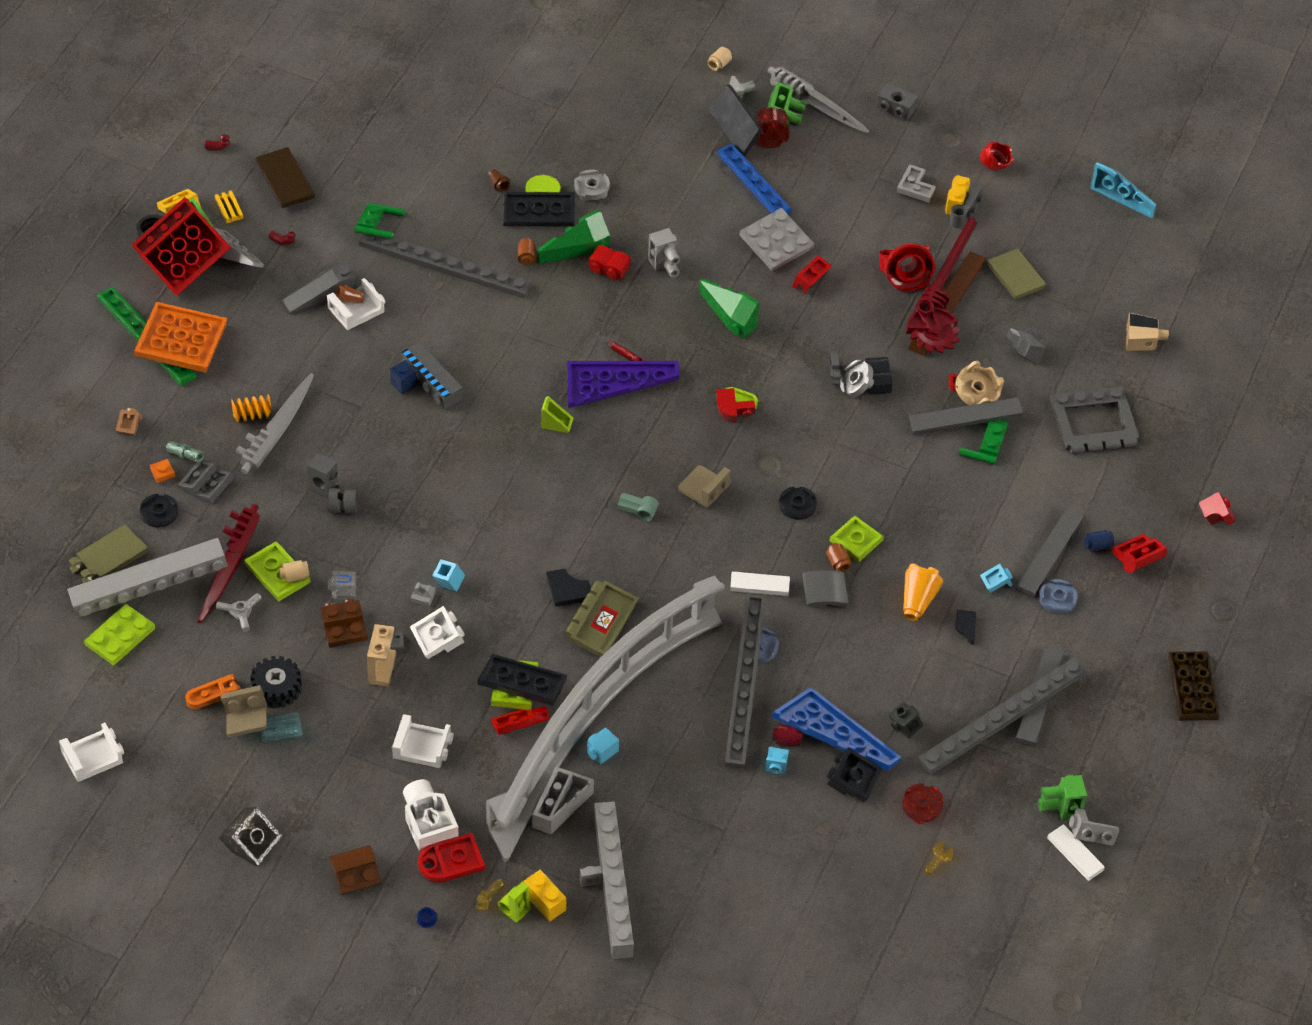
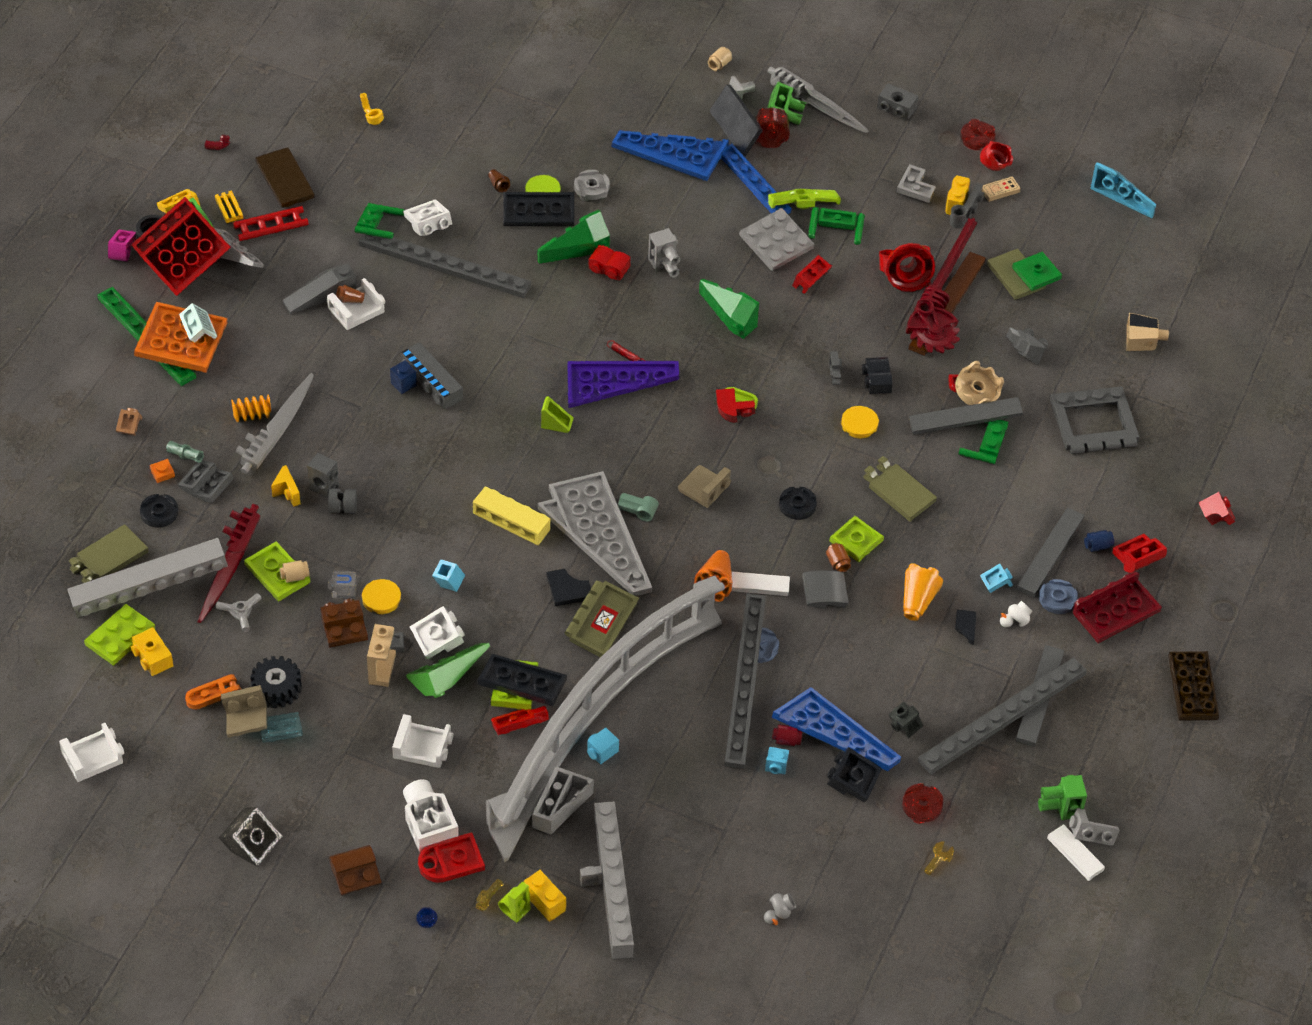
(120, 245): none -> dark pink plate
(152, 652): none -> yellow brick
(197, 323): none -> light aqua panel
(277, 216): none -> red bar
(282, 240): dark red arm -> none
(285, 485): none -> yellow slope
(373, 116): none -> yellow plate
(381, 596): none -> yellow tile
(423, 594): light grey tile -> none
(428, 217): none -> white plate
(439, 677): none -> bright green wedge
(511, 515): none -> light yellow brick
(526, 251): dark orange brick -> none
(592, 520): none -> light grey wing
(677, 152): none -> blue wing
(719, 566): none -> orange cone
(782, 905): none -> light grey animal
(803, 197): none -> lime plate
(837, 219): none -> green plate
(855, 386): light grey plate -> none
(860, 422): none -> yellow tile
(899, 489): none -> olive tile
(977, 127): none -> clear red plate
(1000, 189): none -> tan tile
(1019, 612): none -> white animal
(1037, 271): none -> green plate
(1115, 607): none -> dark red bracket

